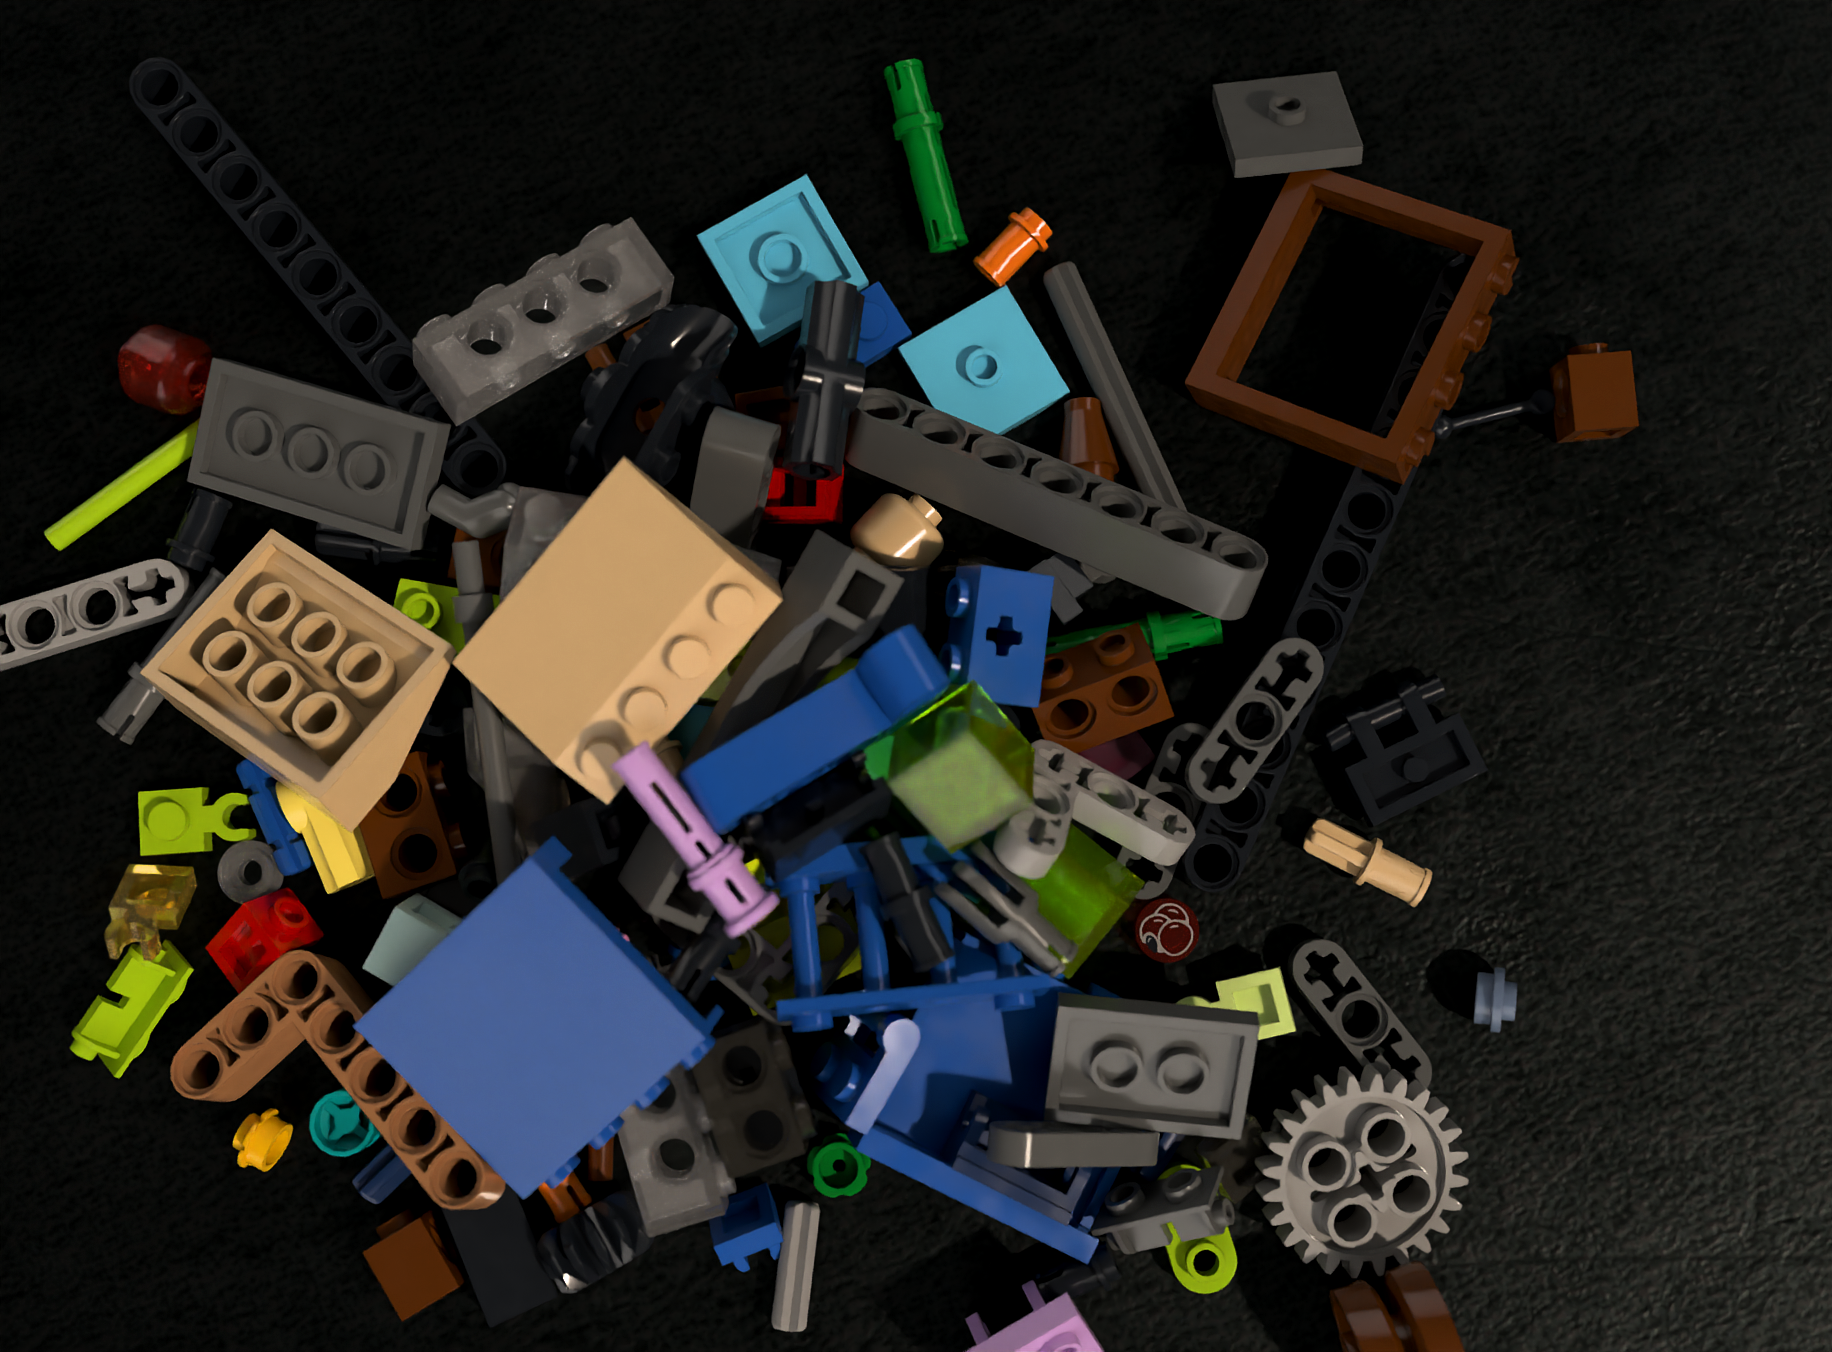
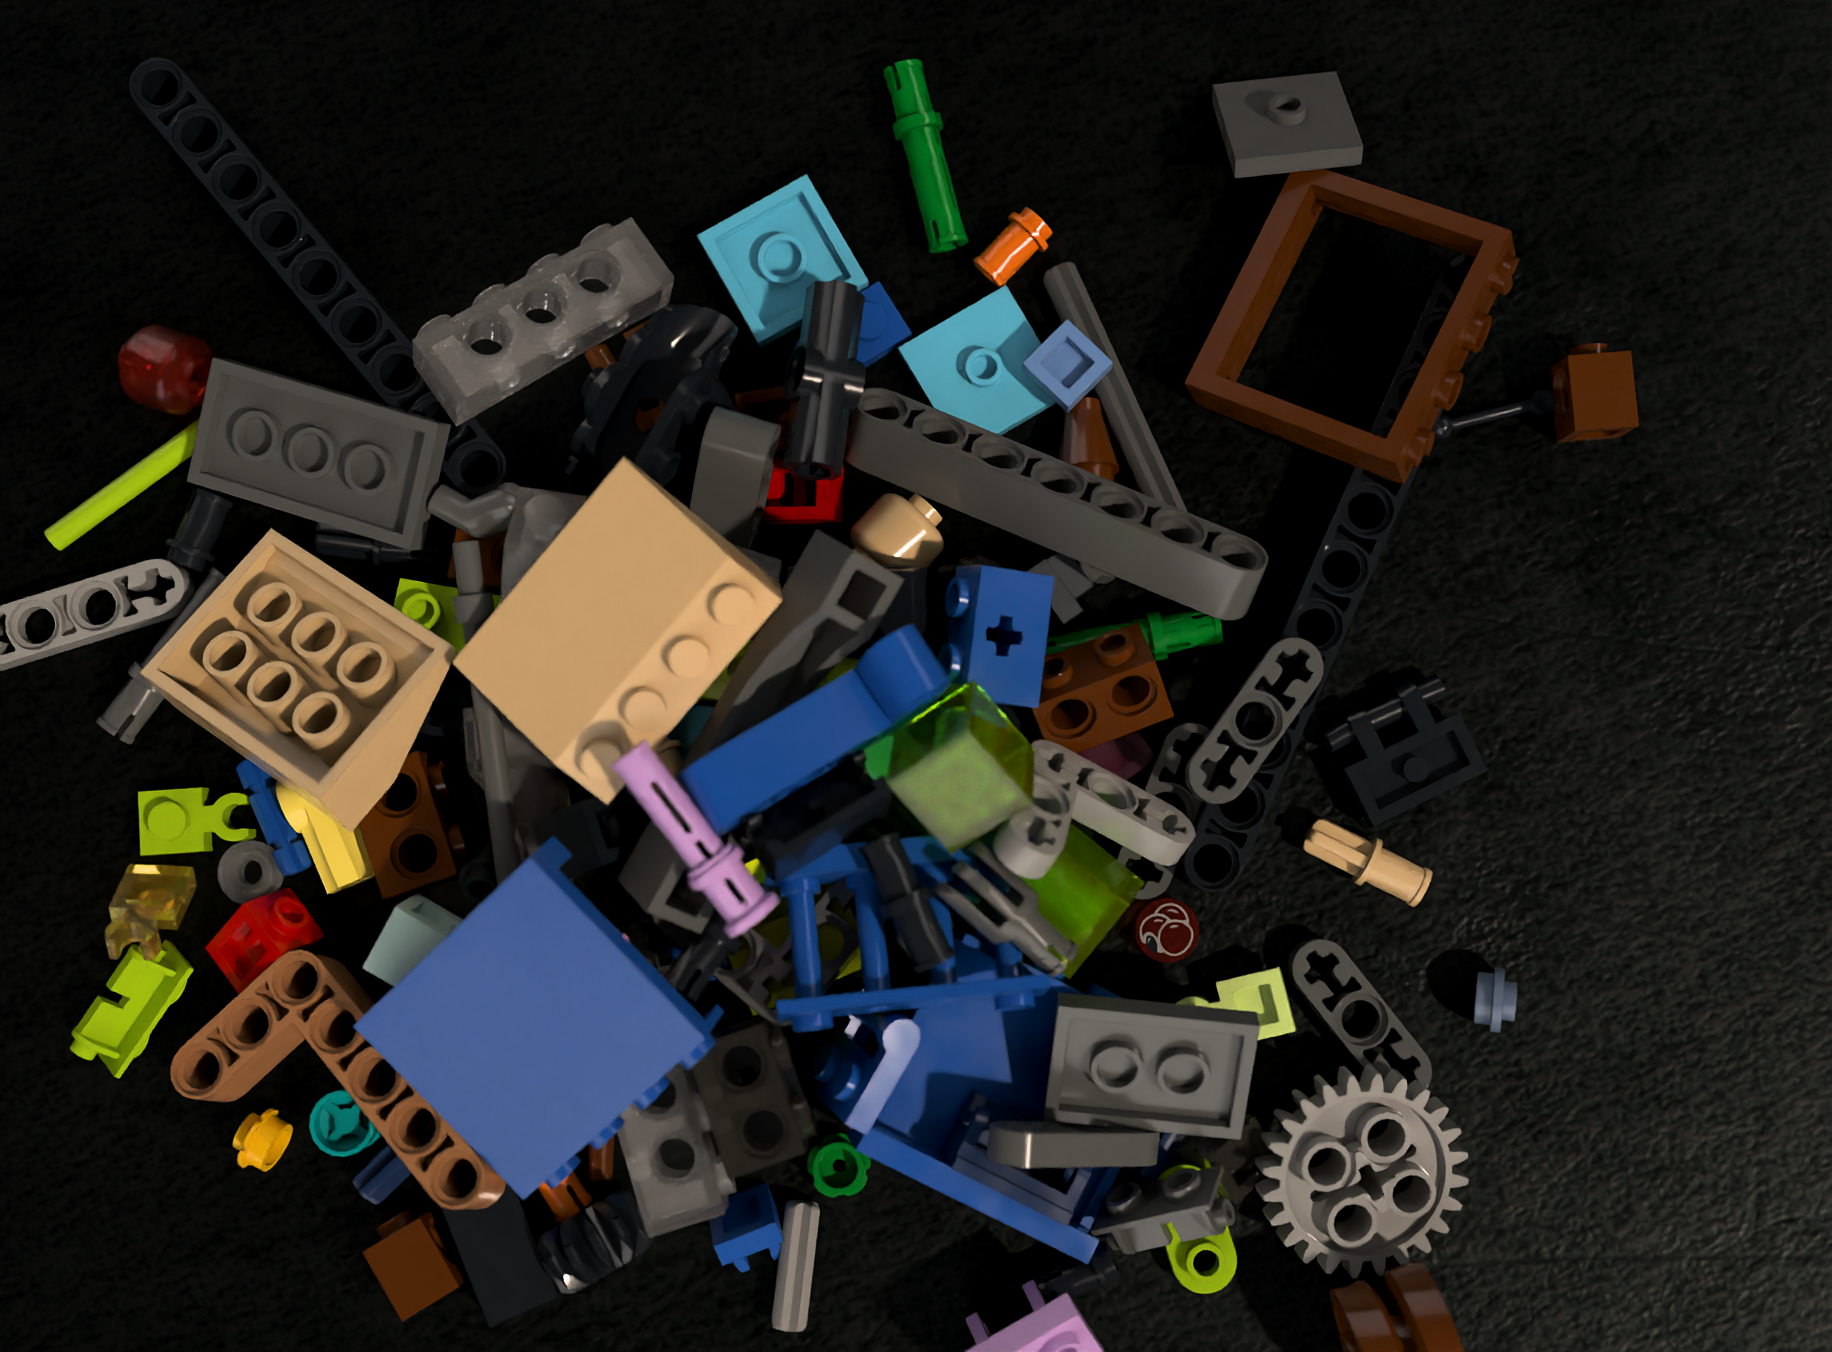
(1067, 365): none -> medium blue plate

